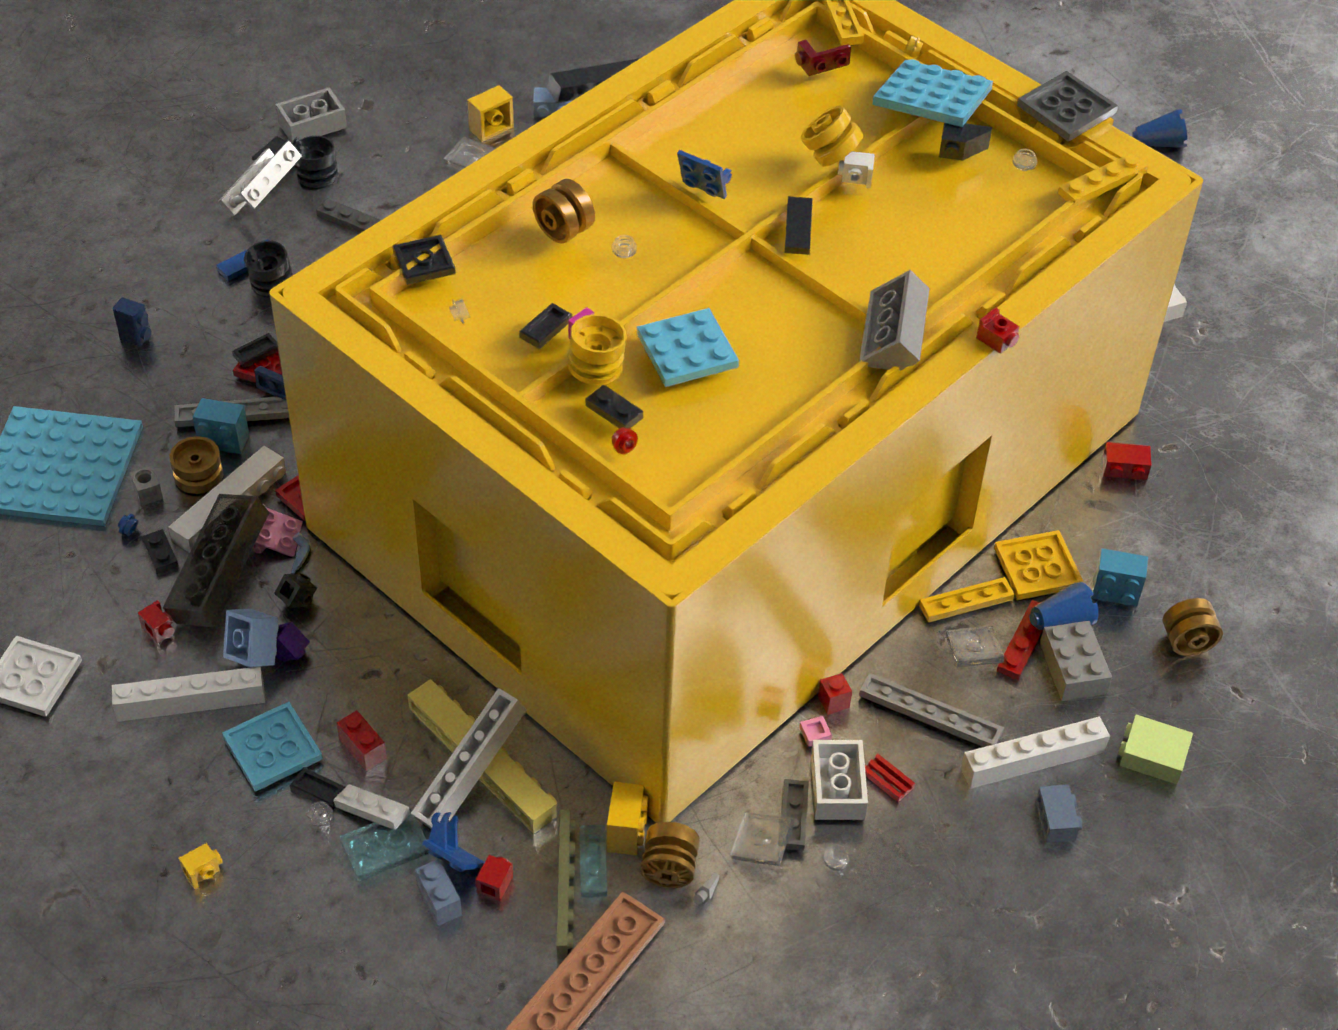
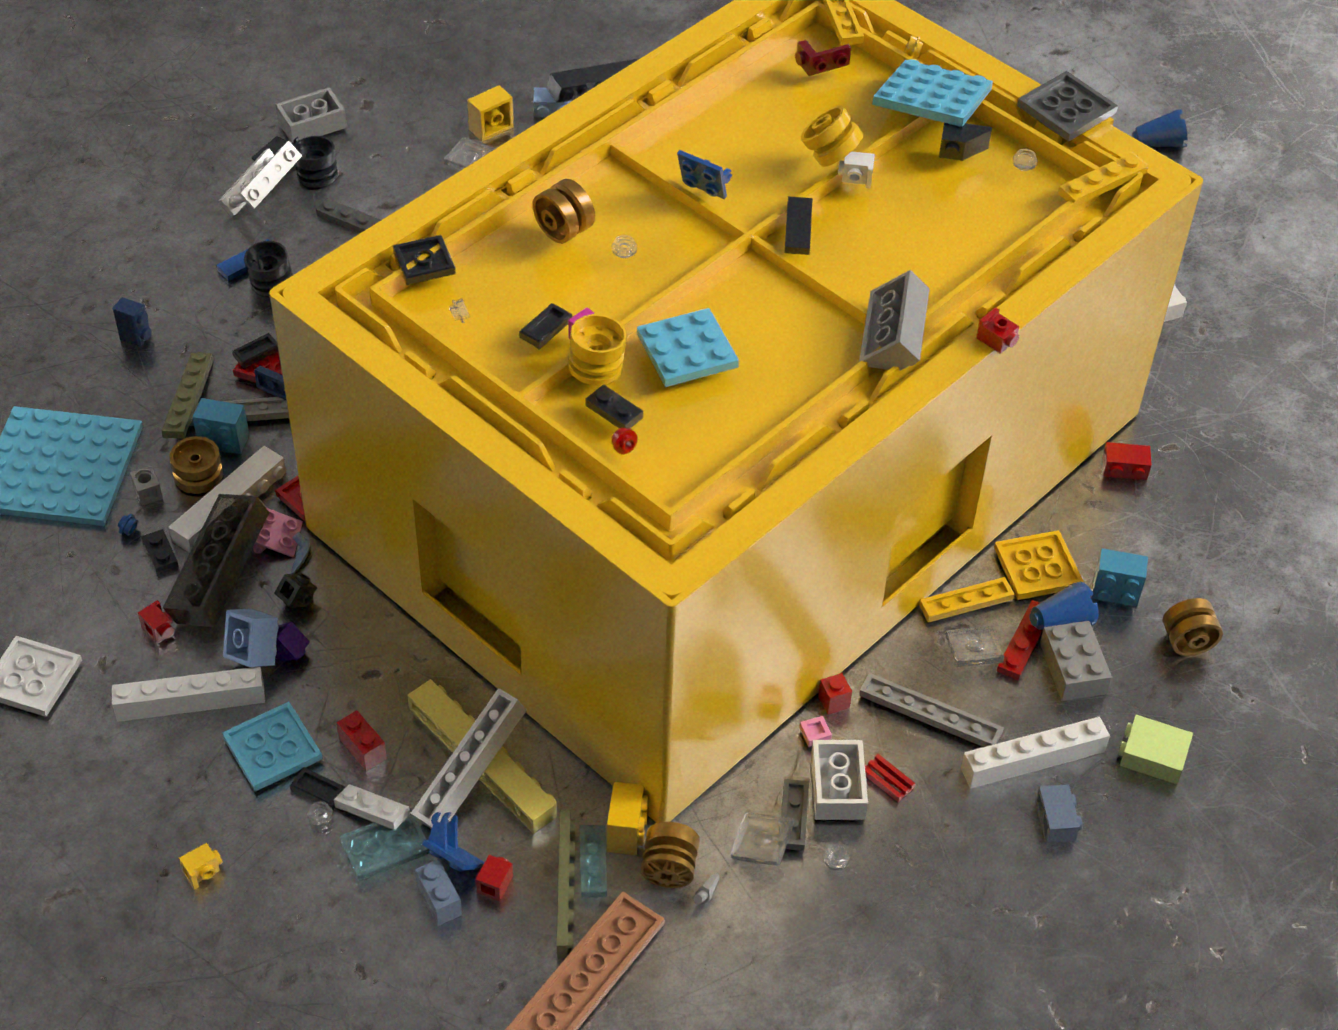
(187, 395): none -> olive plate

